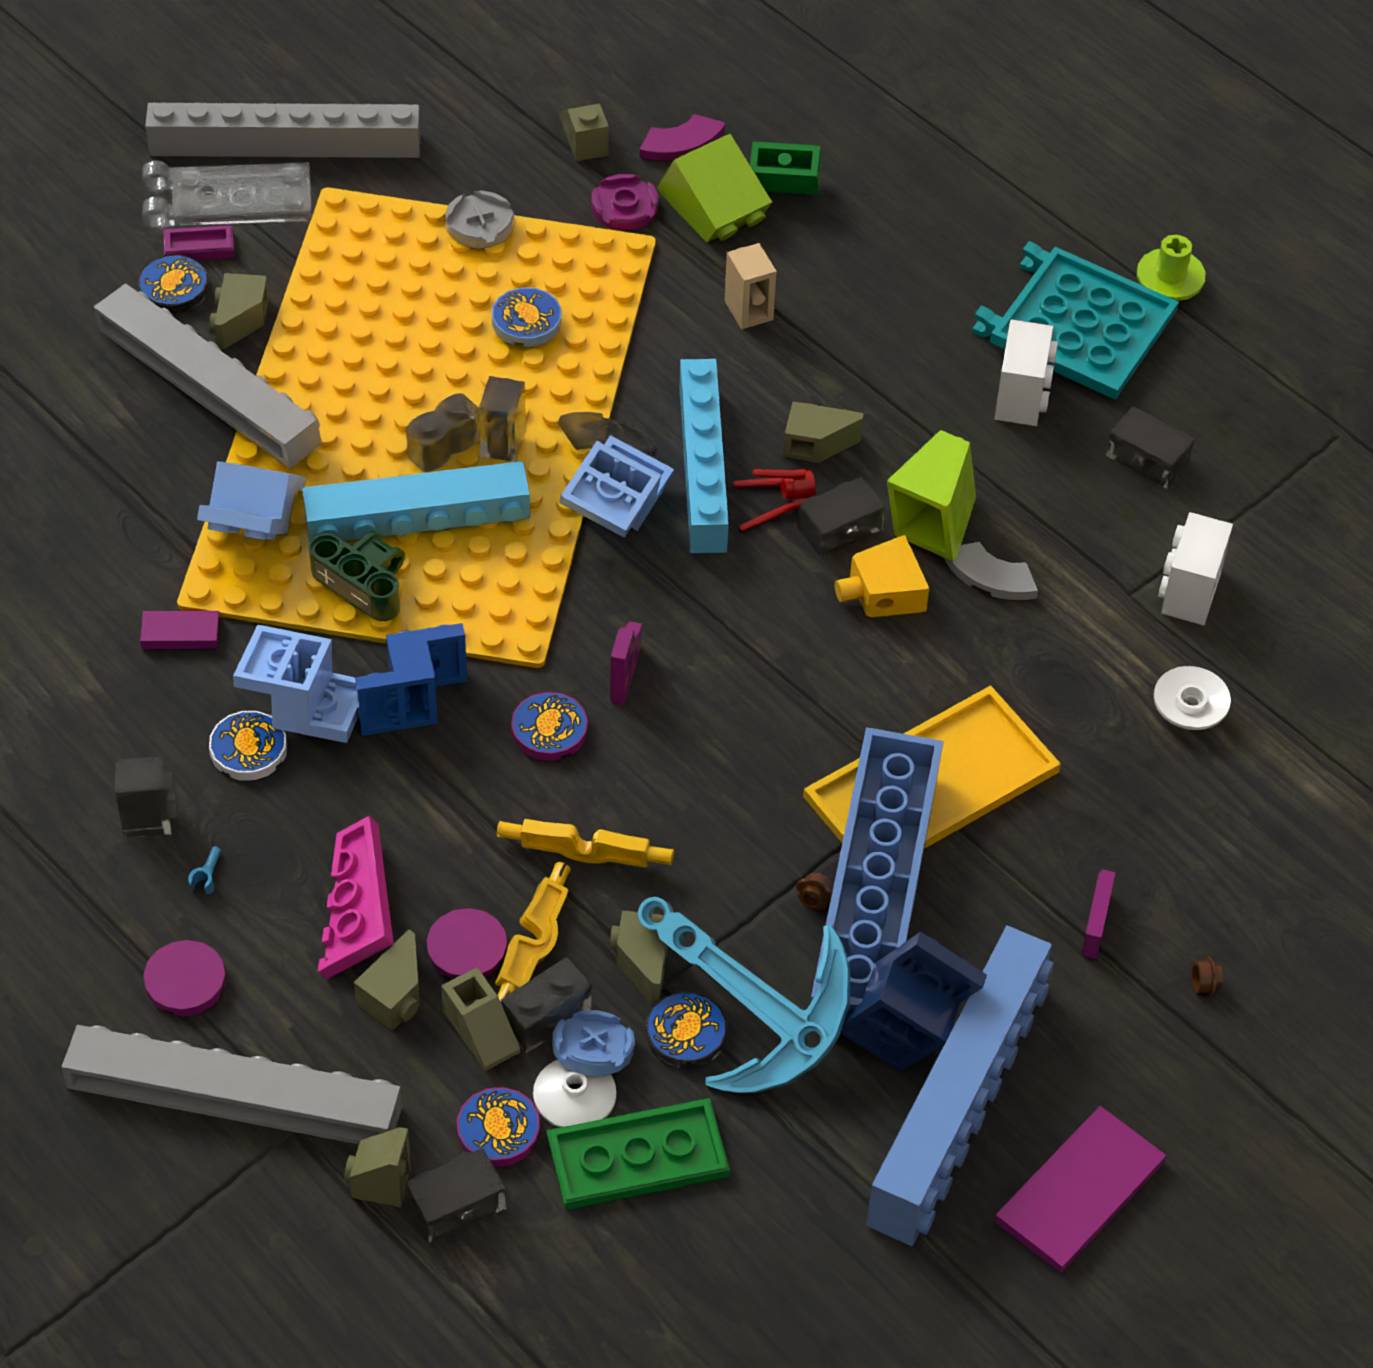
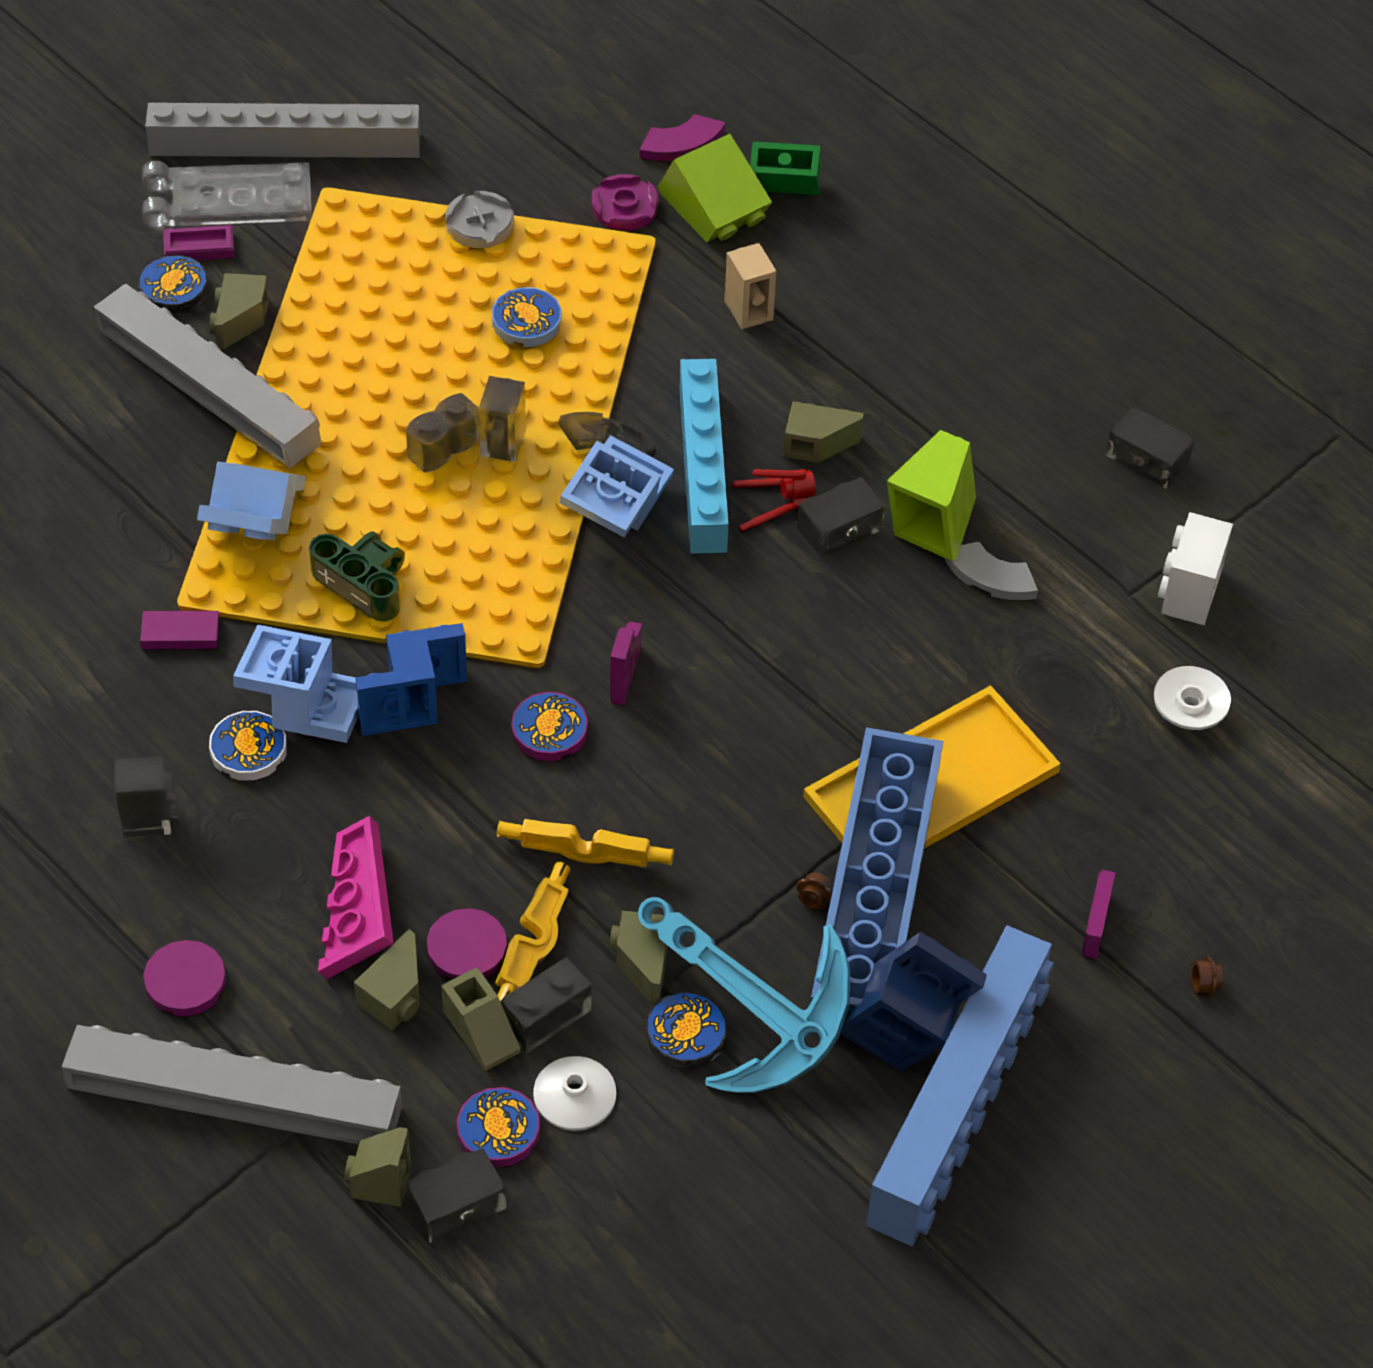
(205, 872): dark azure hand -> none
(418, 502): medium azure brick -> none
(586, 131): olive slope -> none
(593, 1043): medium blue tile -> none
(637, 1153): green tile -> none
(886, 580): yellow torso -> none
(1025, 373): white brick -> none
(1080, 1189): magenta tile -> none
(1096, 317): teal plate -> none
(1172, 269): lime piece -> none

